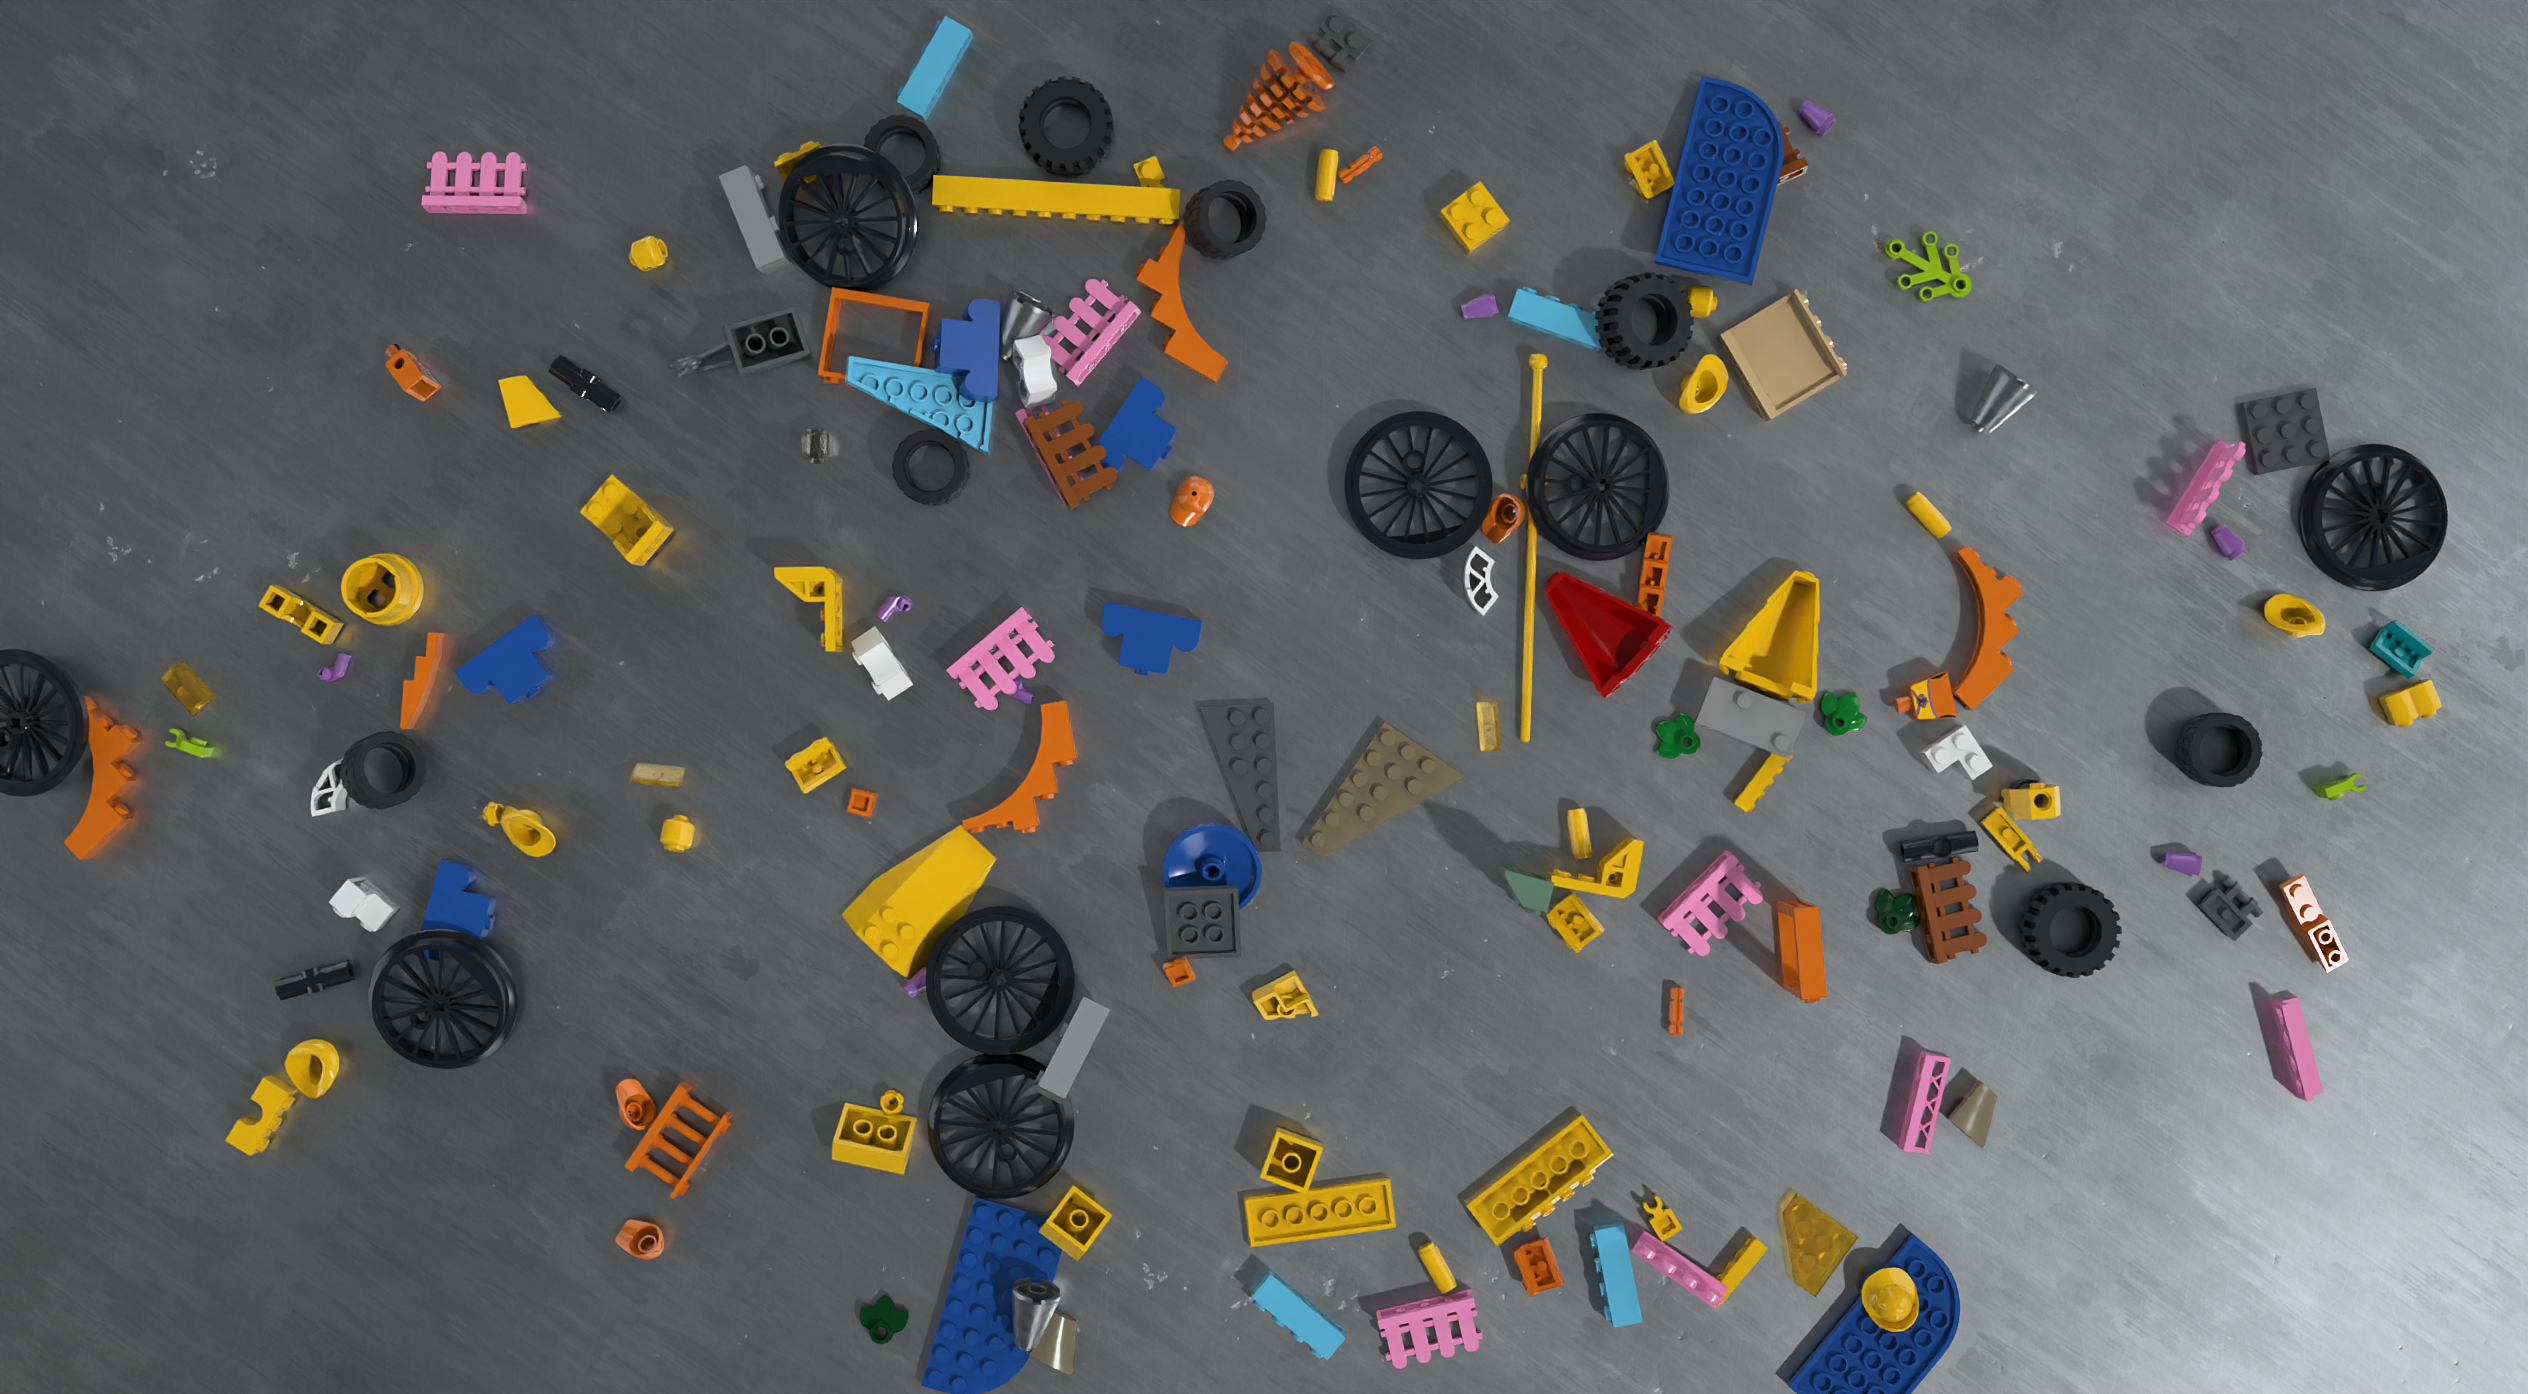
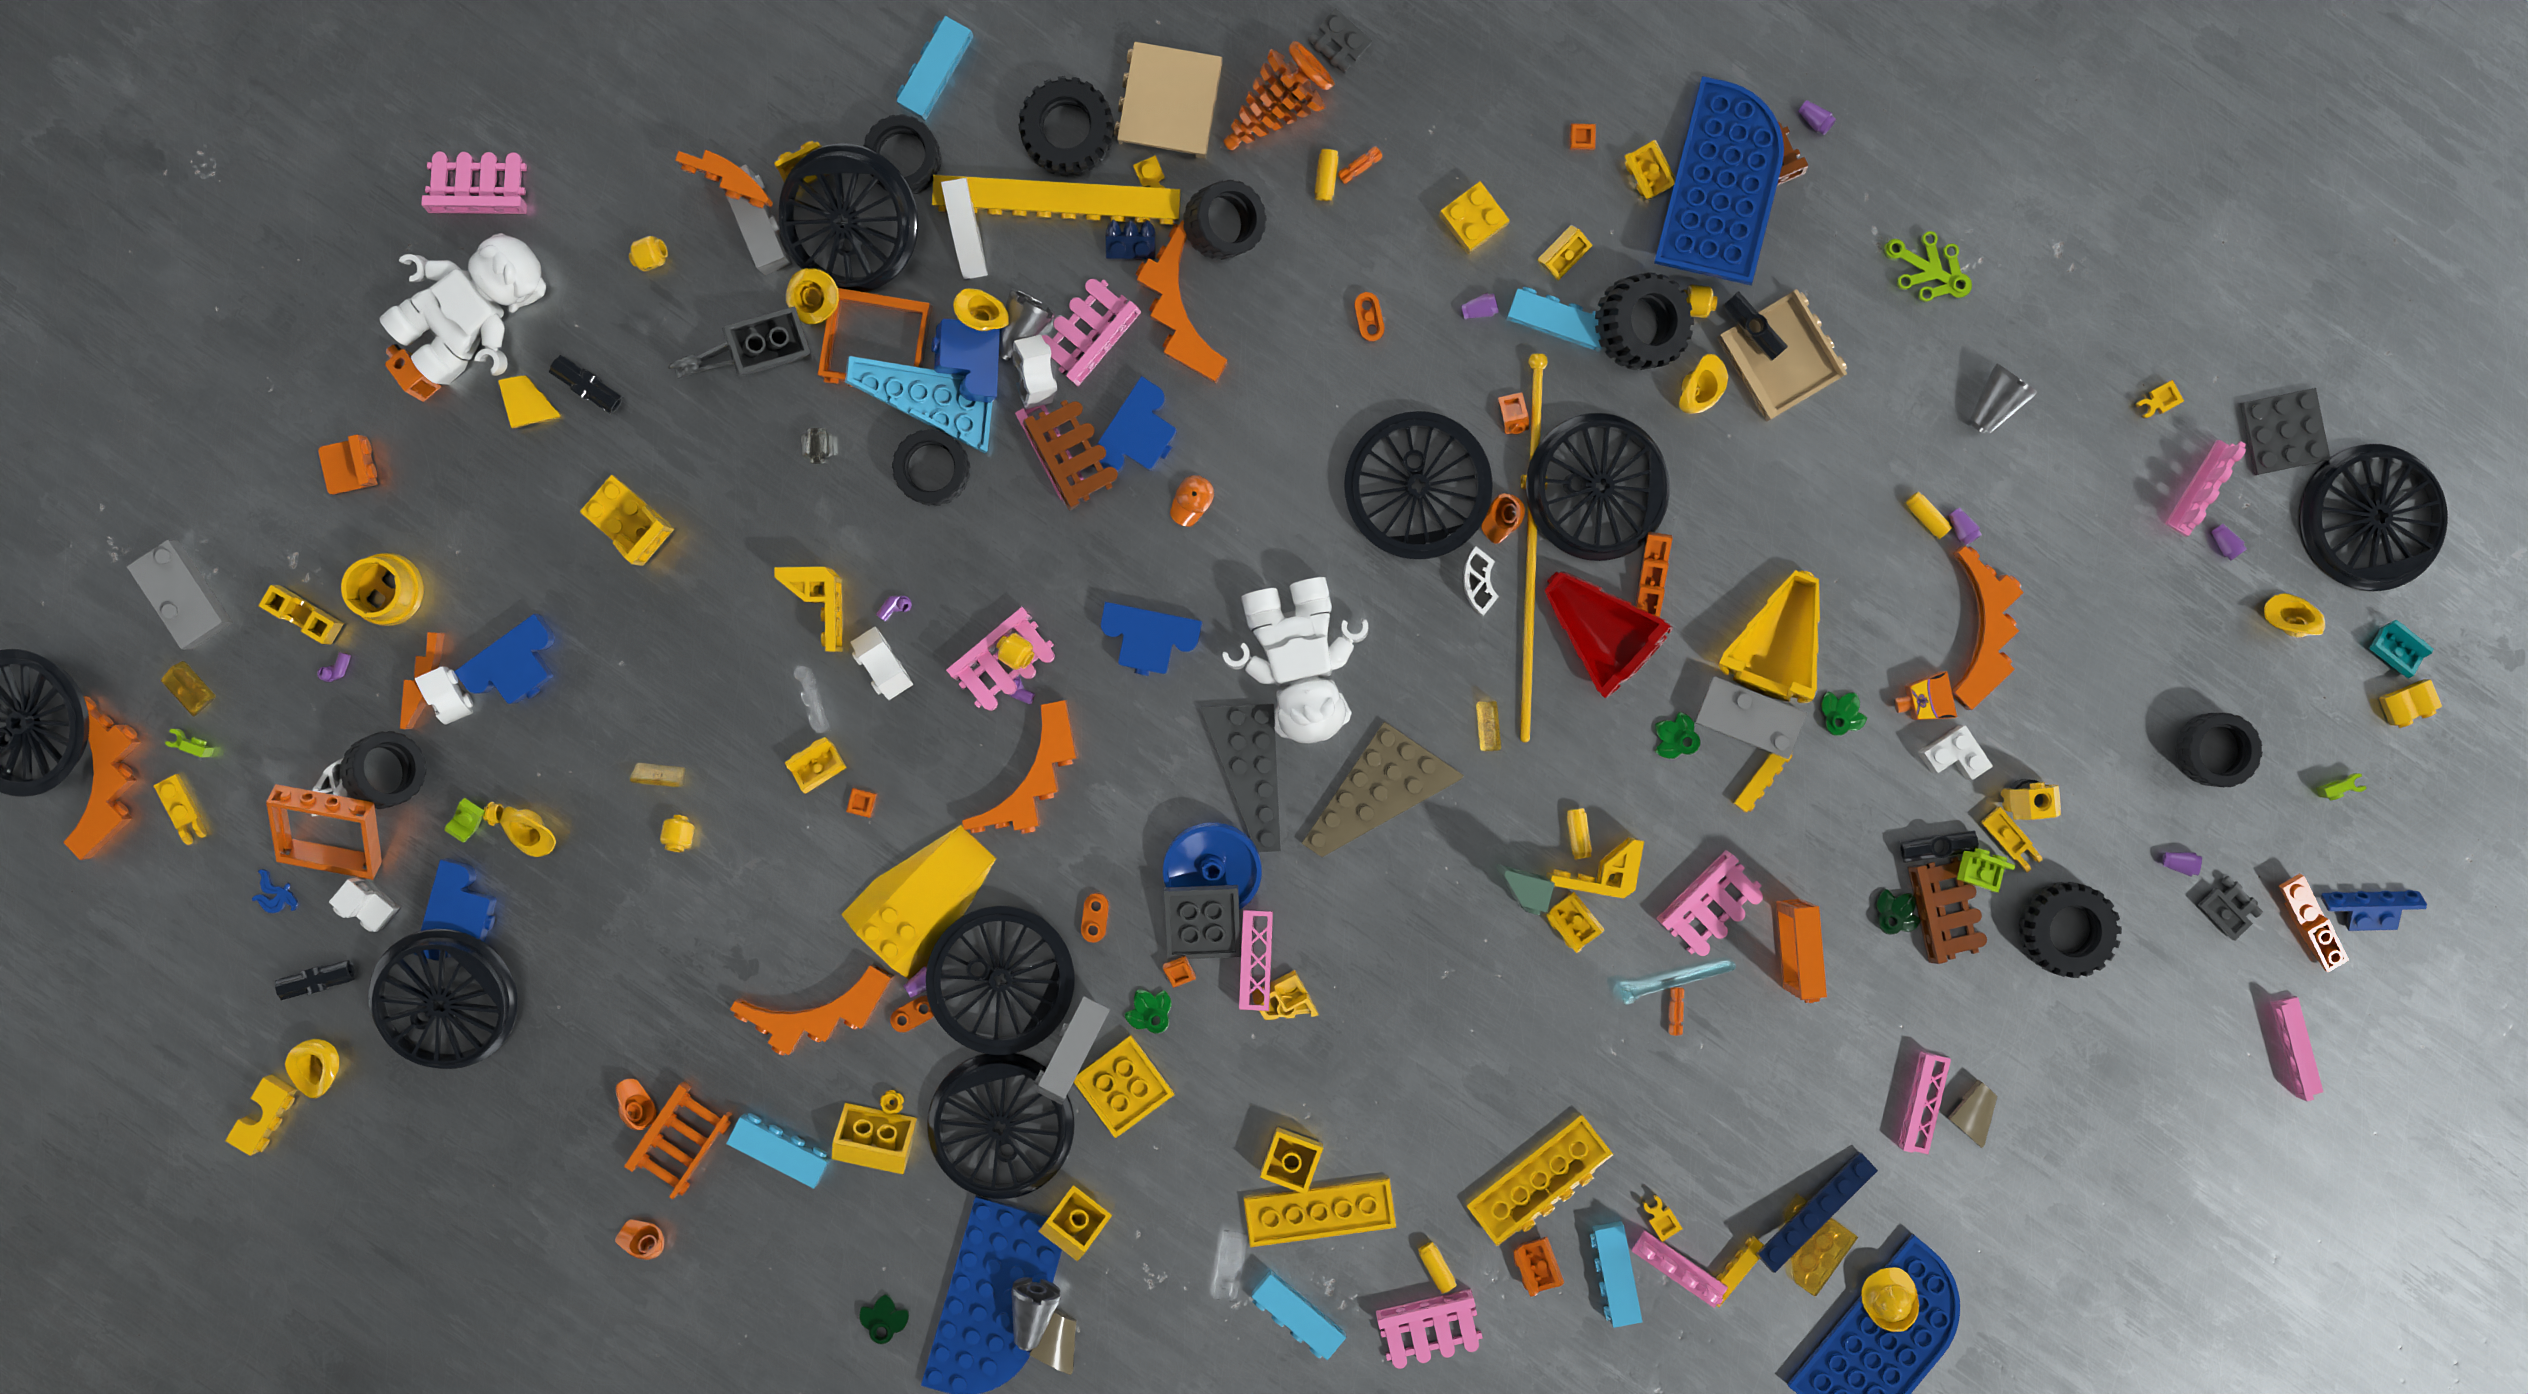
(179, 594): none -> light grey brick
(180, 807): none -> yellow hinge
(278, 902): none -> blue piece
(318, 855): none -> orange window
(348, 465): none -> orange bracket
(447, 698): none -> white brick
(465, 306): none -> white piece
(465, 820): none -> lime bracket
(734, 179): none -> orange slope
(779, 1150): none -> medium azure brick
(789, 1026): none -> orange arch
(812, 699): none -> clear plate
(813, 295): none -> yellow hat
(912, 1013): none -> orange plate
(964, 228): none -> white slope
(980, 310): none -> yellow hat
(1015, 651): none -> yellow head
(1095, 917): none -> orange plate
(1123, 1086): none -> yellow plate
(1130, 242): none -> dark blue plate
(1147, 1008): none -> green plate
(1168, 98): none -> tan panel
(1230, 1264): none -> clear plate
(1247, 960): none -> bright pink fence
(1299, 657): none -> white piece
(1369, 317): none -> orange plate
(1514, 413): none -> orange bracket
(1565, 252): none -> yellow slope
(1582, 136): none -> orange tile
(1632, 993): none -> clear light blue piece
(1766, 338): none -> black piece
(1816, 1212): none -> dark blue plate
(1964, 527): none -> medium lavender cone
(1983, 870): none -> lime bracket
(2162, 399): none -> yellow plate
(2373, 909): none -> blue bracket

